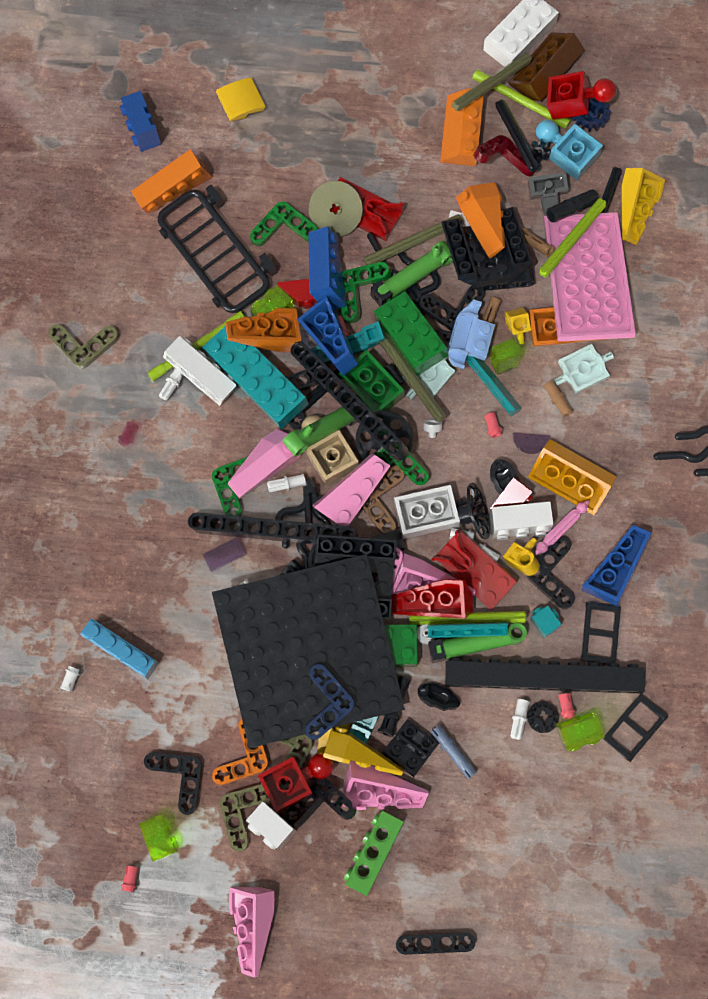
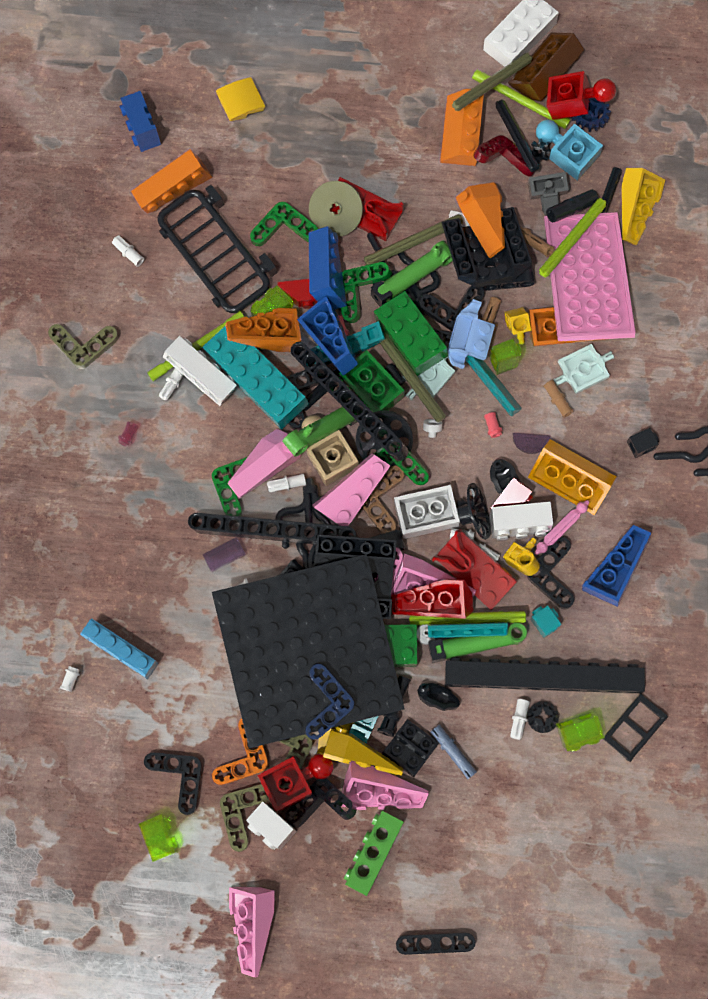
(128, 250): none -> white axle
(130, 879): coral pin -> none
(566, 706): coral pin -> none
(587, 631): black window -> none
(643, 442): none -> black brick

